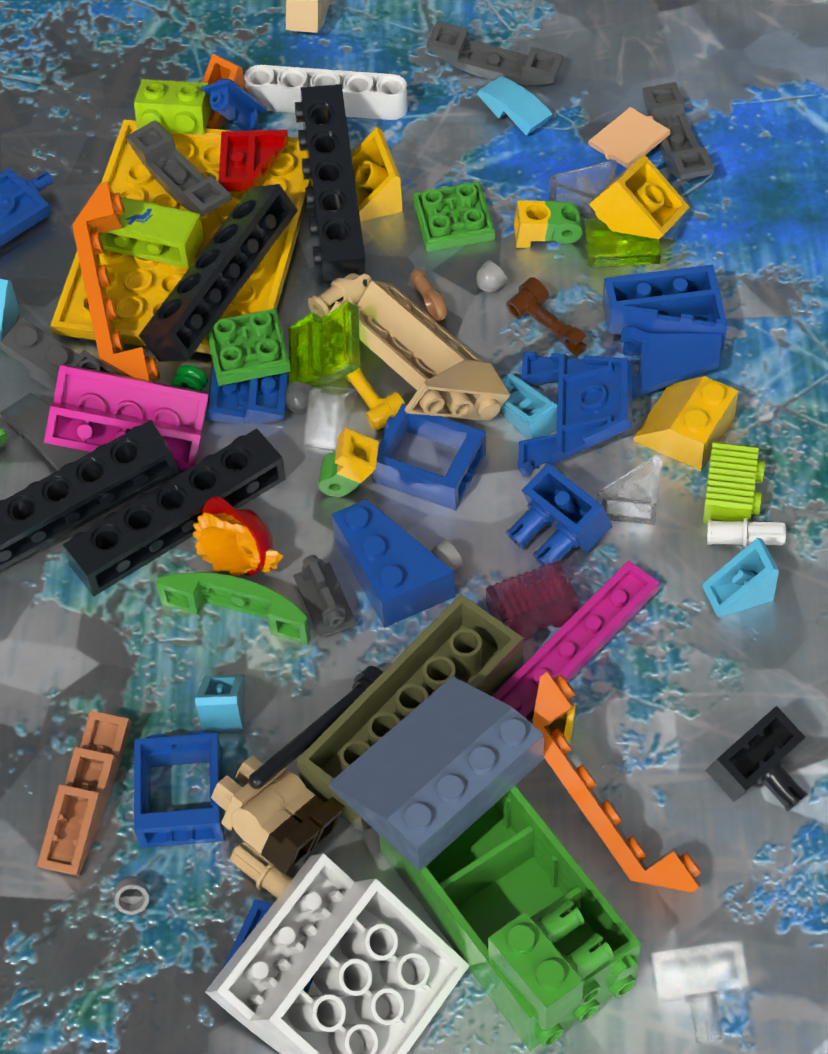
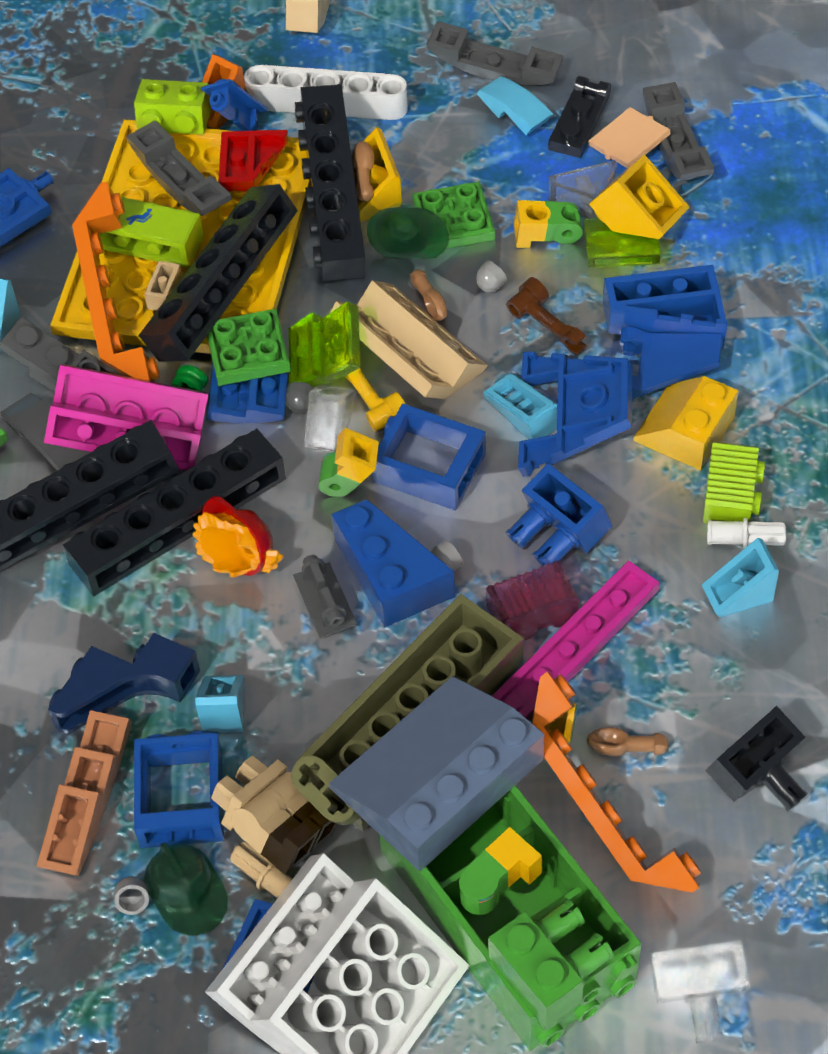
(105, 681): none -> dark blue arch
(162, 283): none -> tan piece
(186, 889): none -> clear green piece
(190, 590): bright green slope -> none
(312, 732): black piece -> none
(319, 796): none -> olive beam
(341, 290): tan piece -> none
(362, 164): none -> medium nougat piece
(407, 232): none -> clear green piece
(461, 391): tan slope -> none
(497, 870): none -> leg
(579, 117): none -> black plate
(616, 742): none -> medium nougat piece
(634, 495): clear slope -> none

